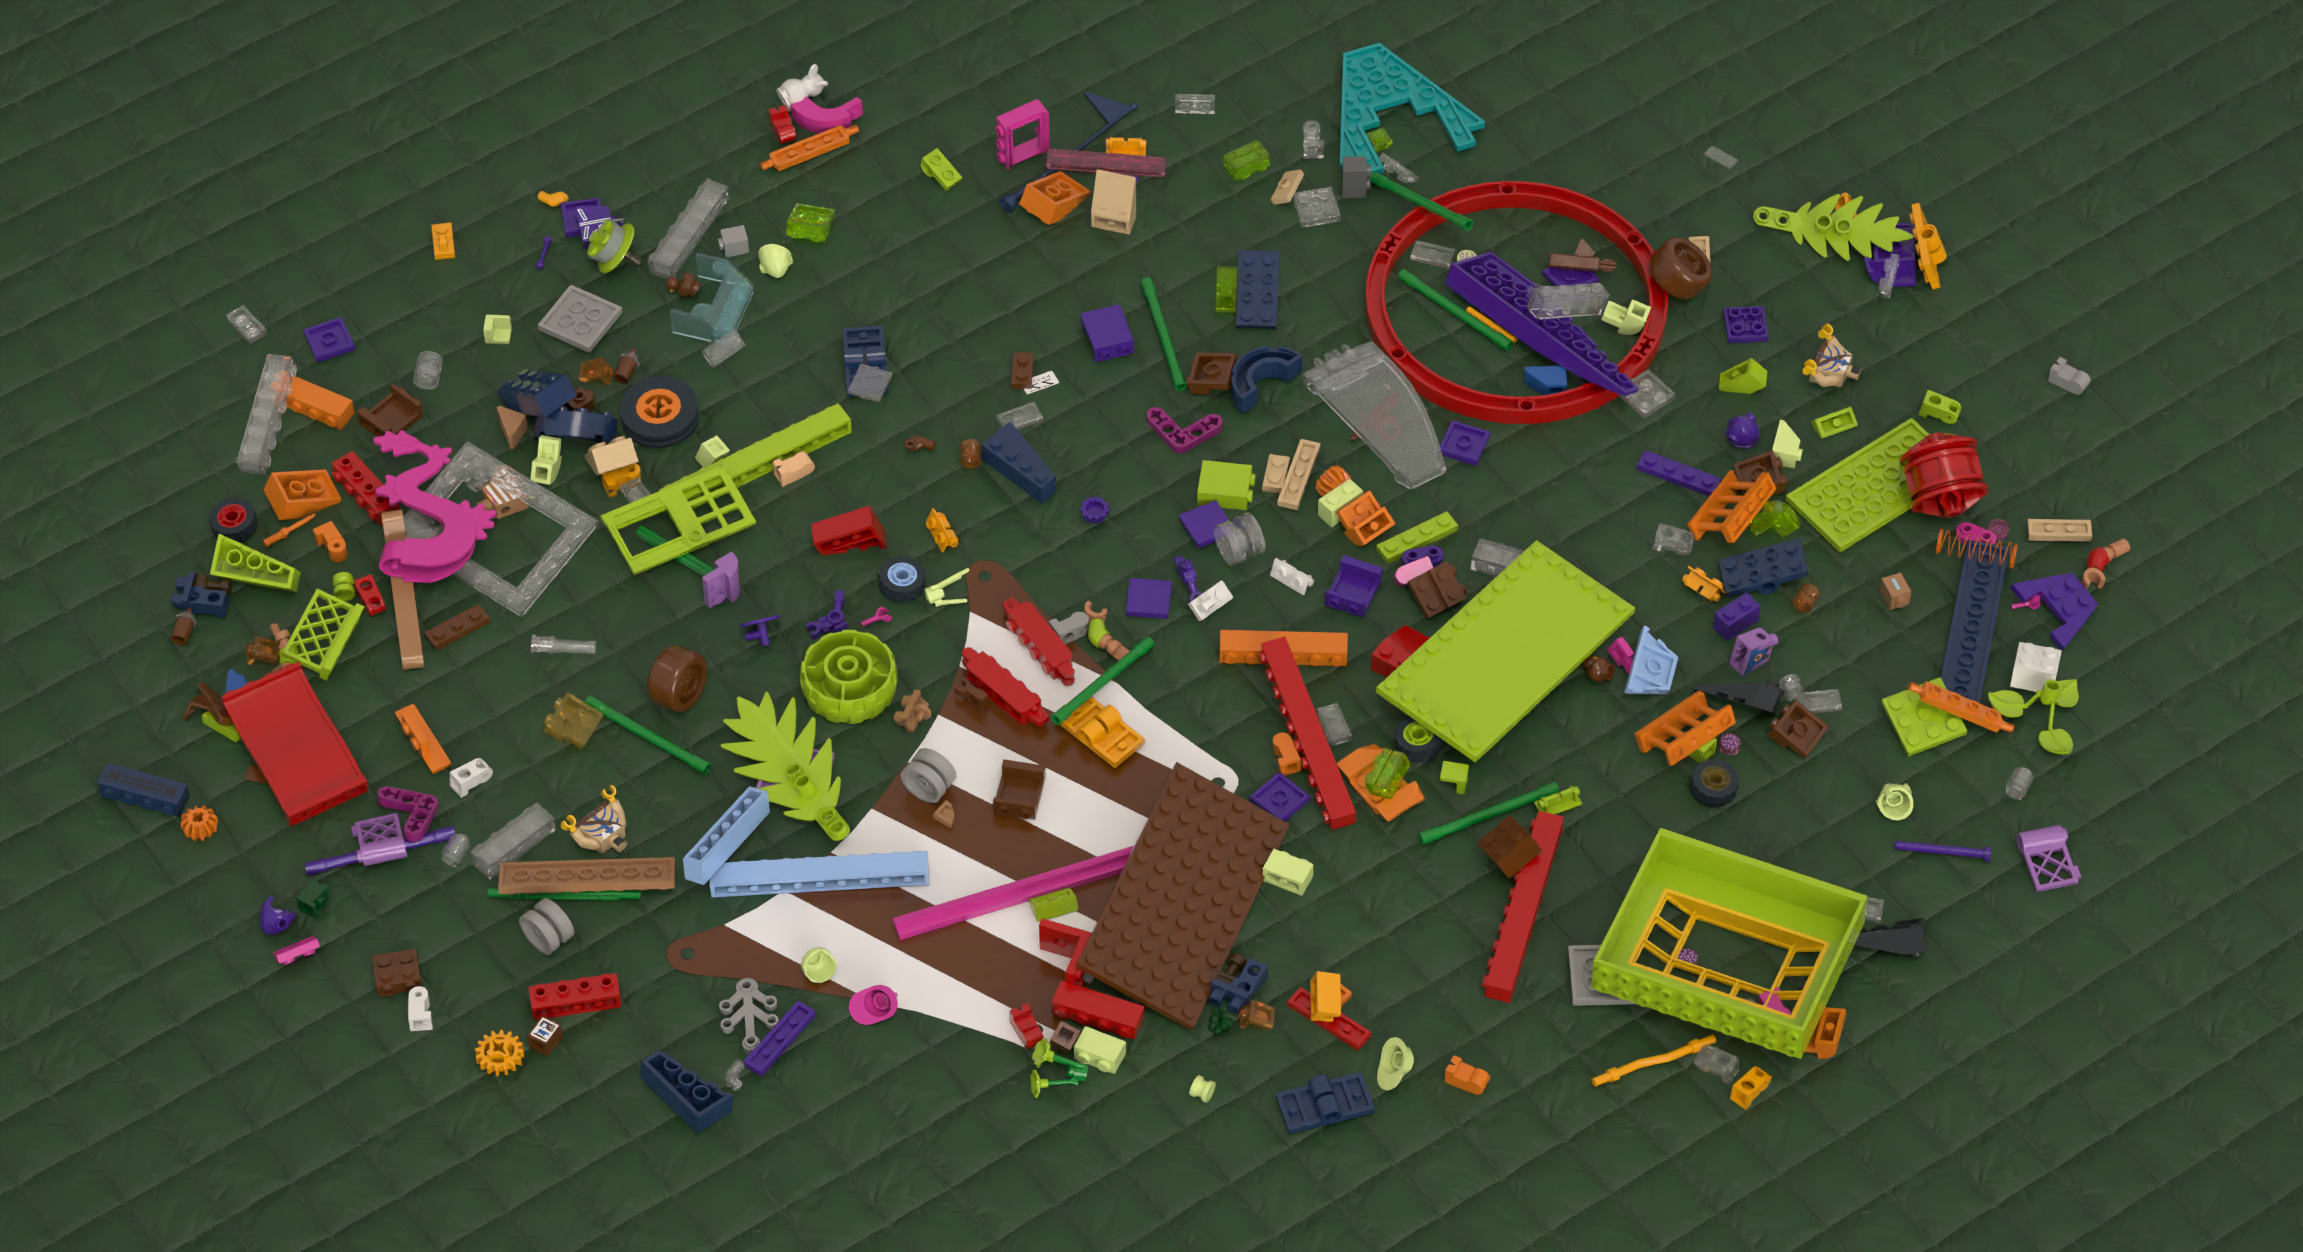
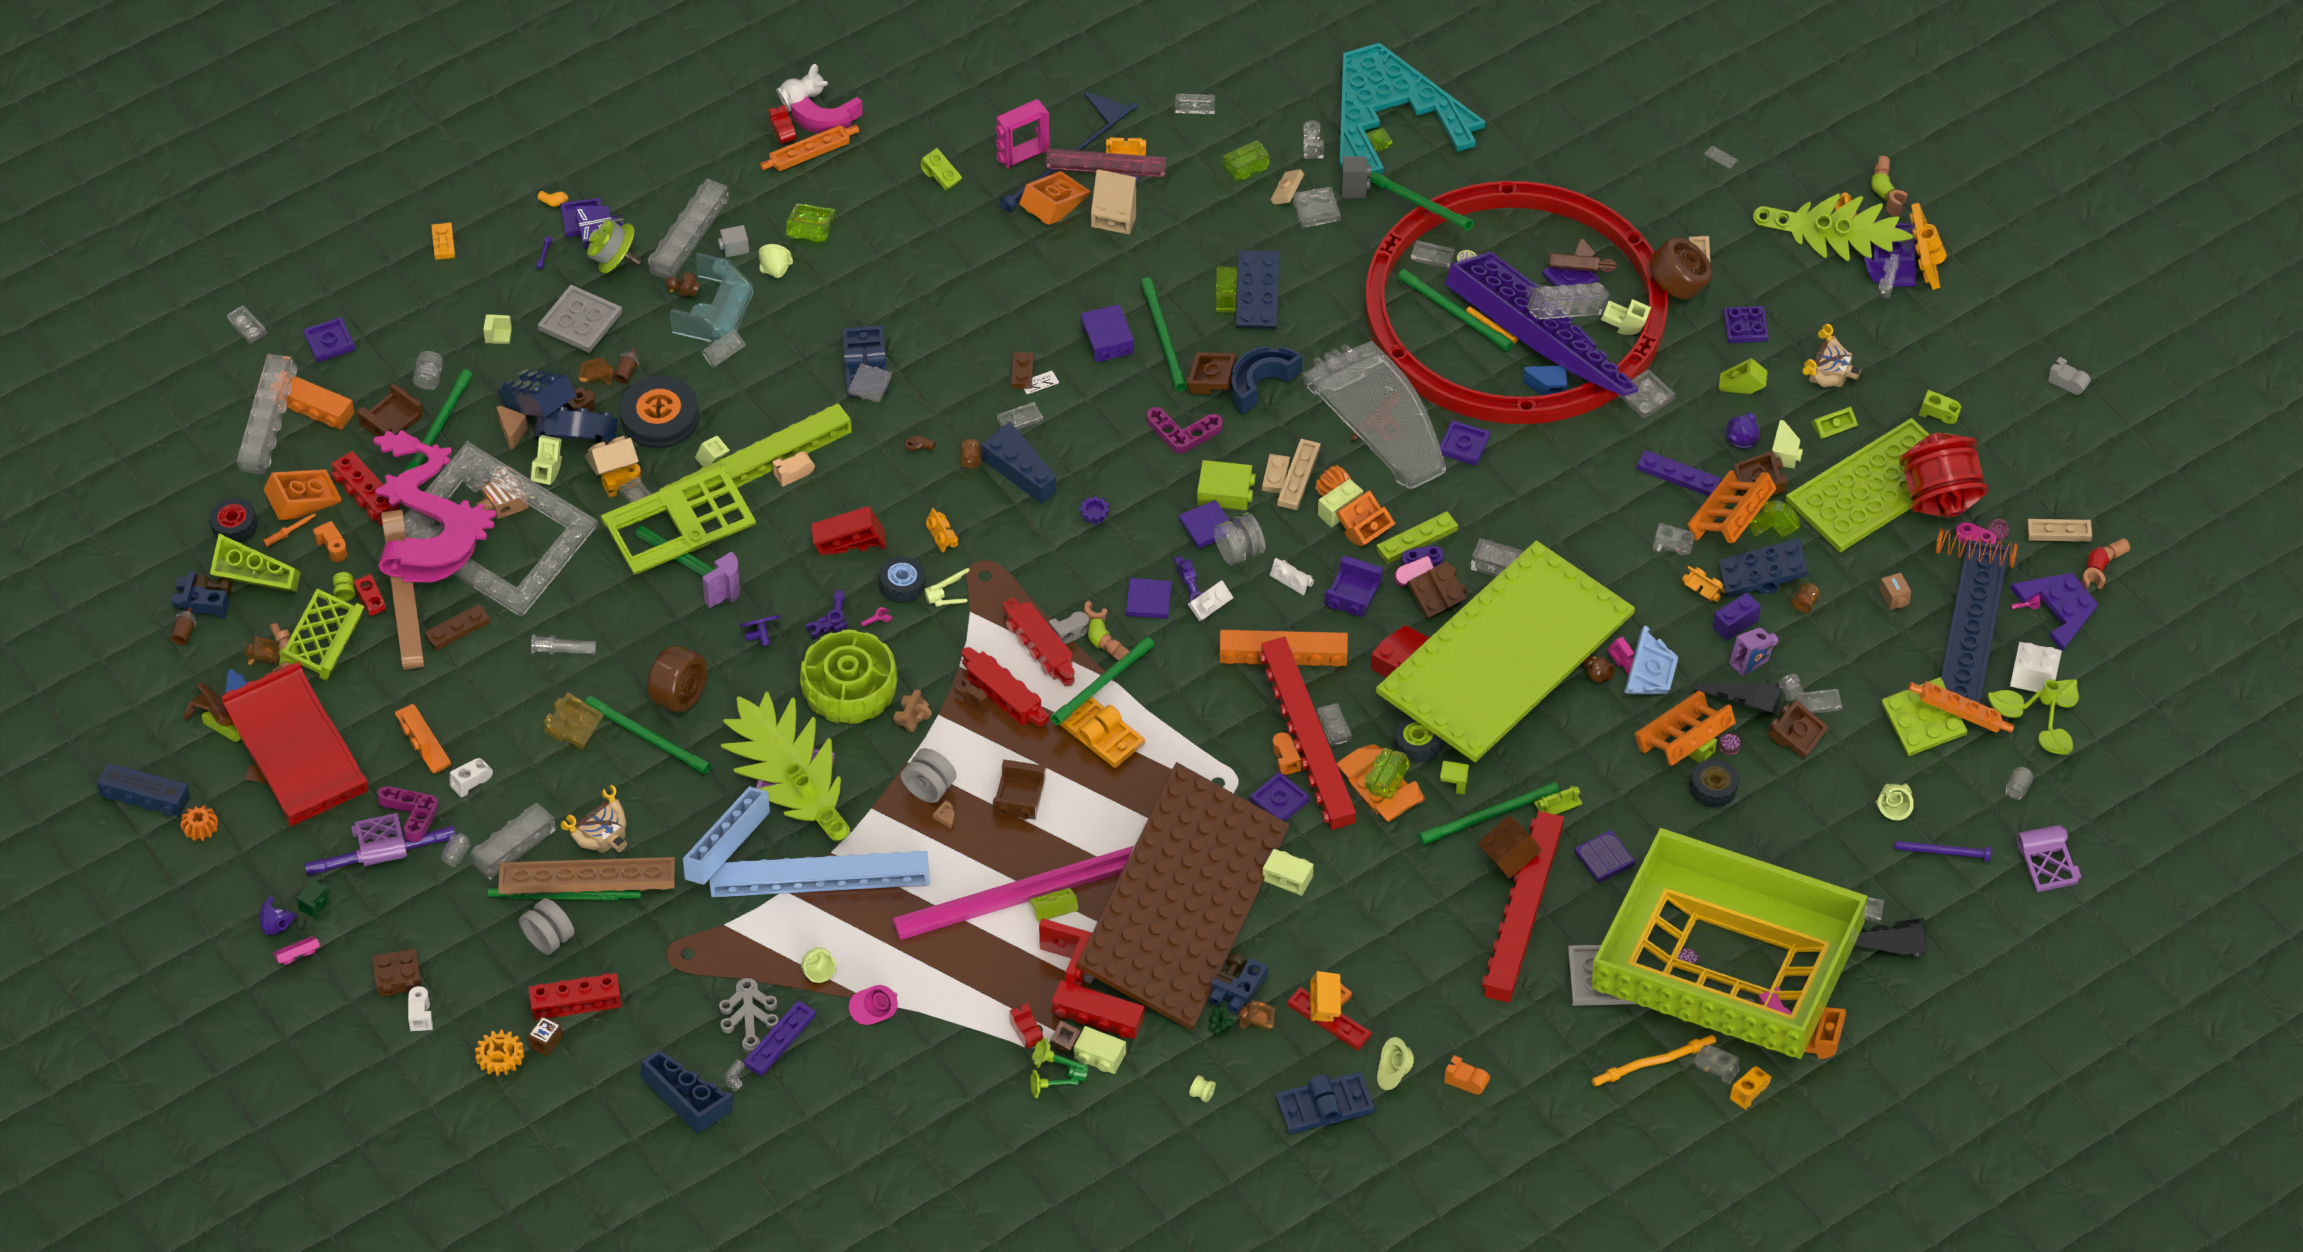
(459, 386): none -> green piece
(1392, 165): clear plate -> none
(1604, 856): none -> dark purple tile
(1881, 186): none -> nougat piece

